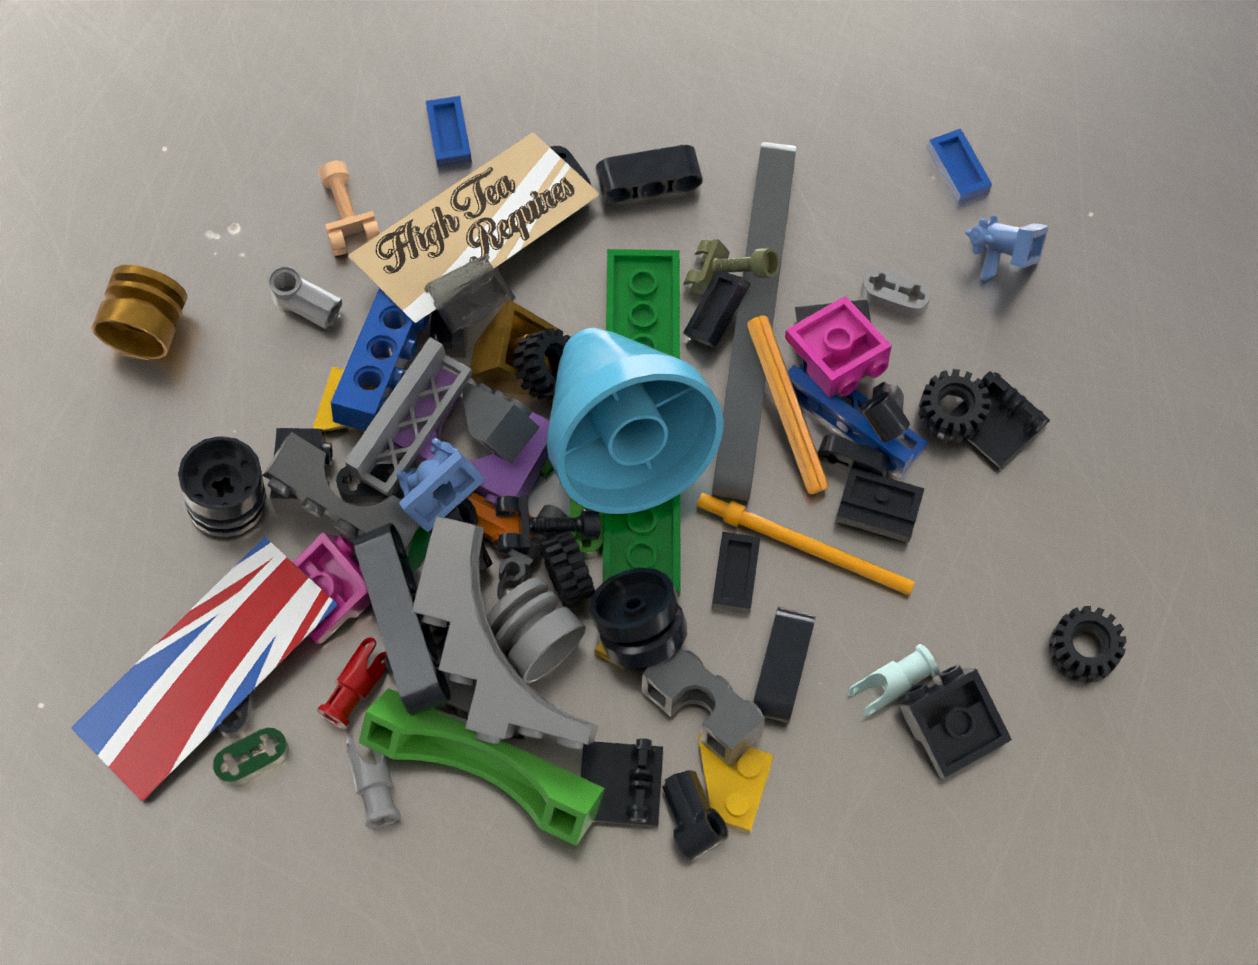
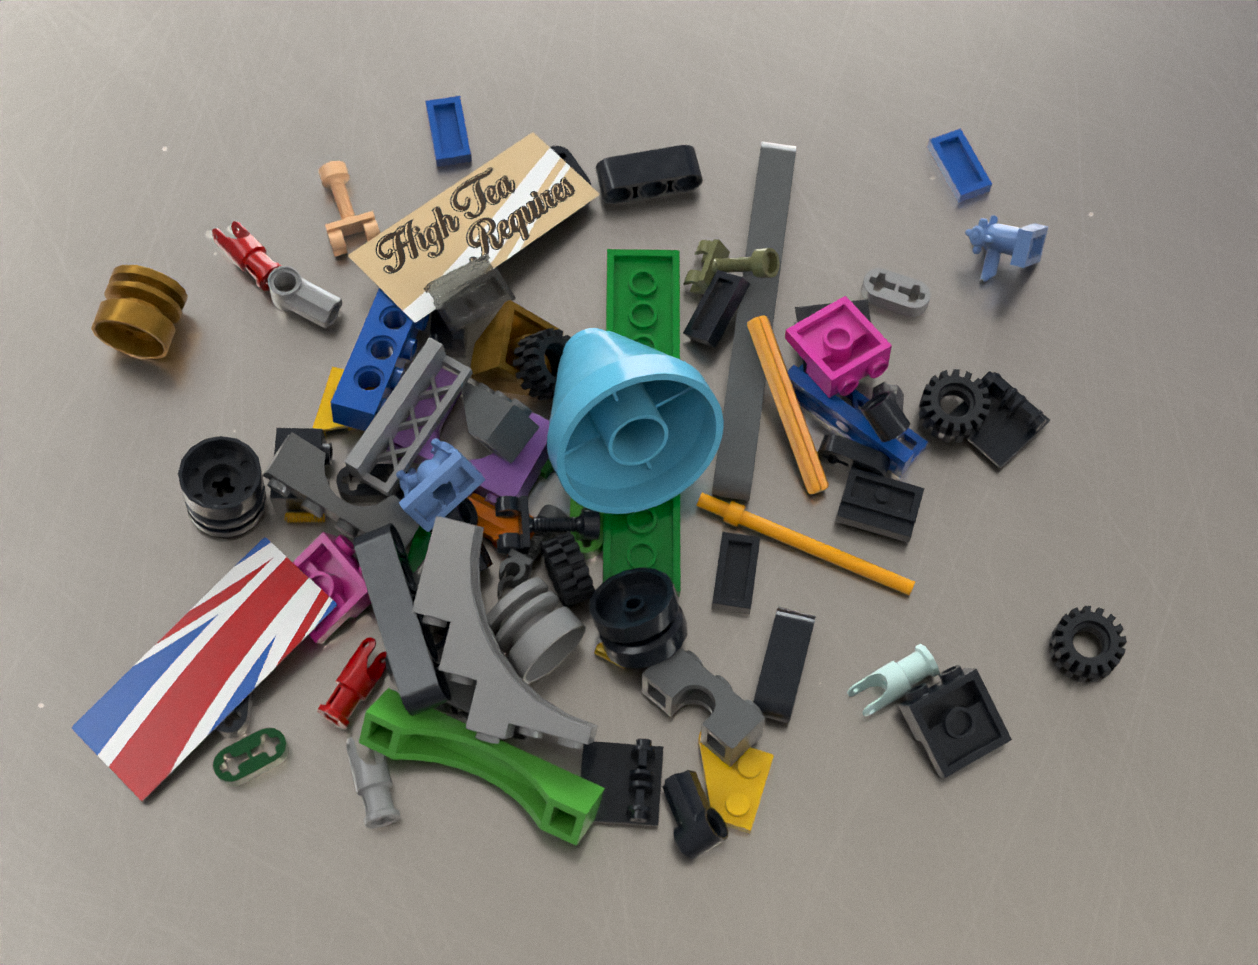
(246, 253): none -> red piece
(306, 515): none -> yellow leg

